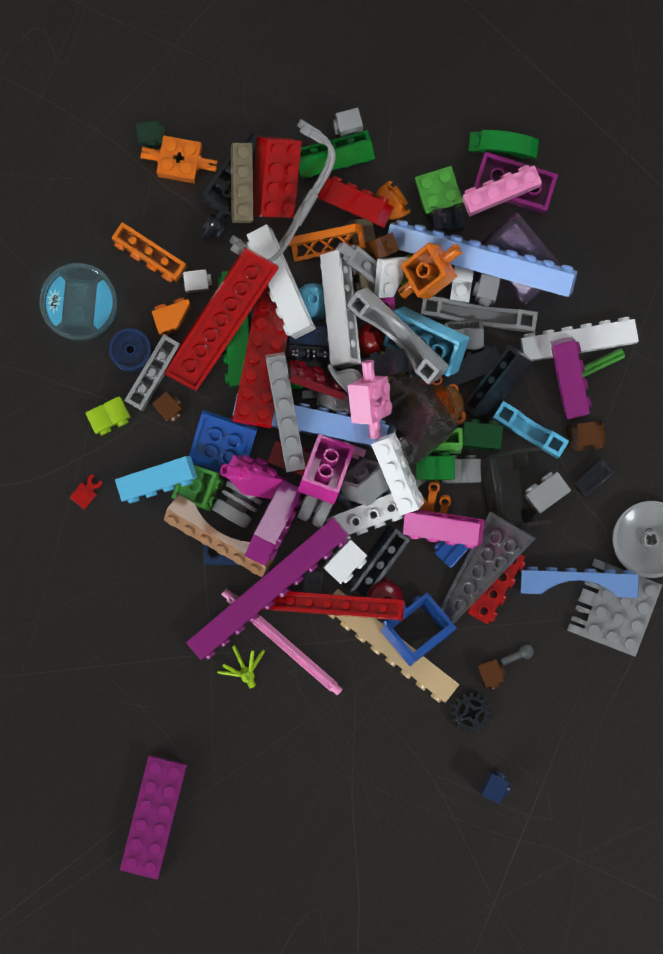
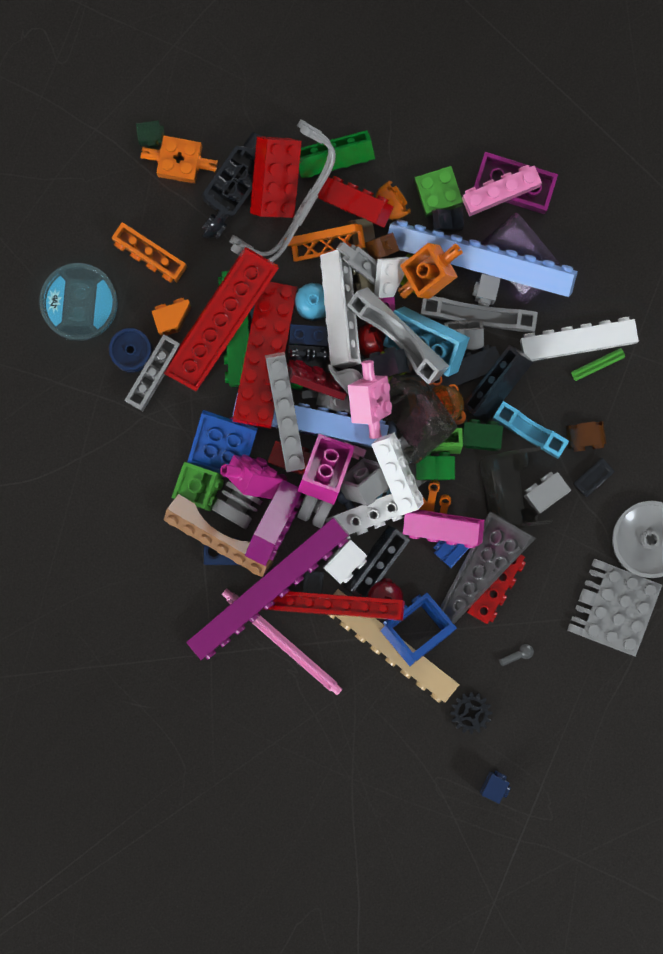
(84, 493): red plate -> none
(108, 415): lime brick -> none
(153, 817): magenta brick -> none
(156, 478): medium azure brick -> none
(168, 407): reddish brown brick -> none
(197, 281): white brick -> none
(241, 183): dark tan brick -> none
(245, 673): lime plant -> none
(282, 285): white brick -> none
(348, 122): light grey brick -> none
(461, 285): white brick -> none
(466, 470): light grey brick -> none
(491, 674): reddish brown brick -> none
(504, 142): green arch -> none
(570, 378): magenta brick -> none
(622, 585): medium blue arch -> none

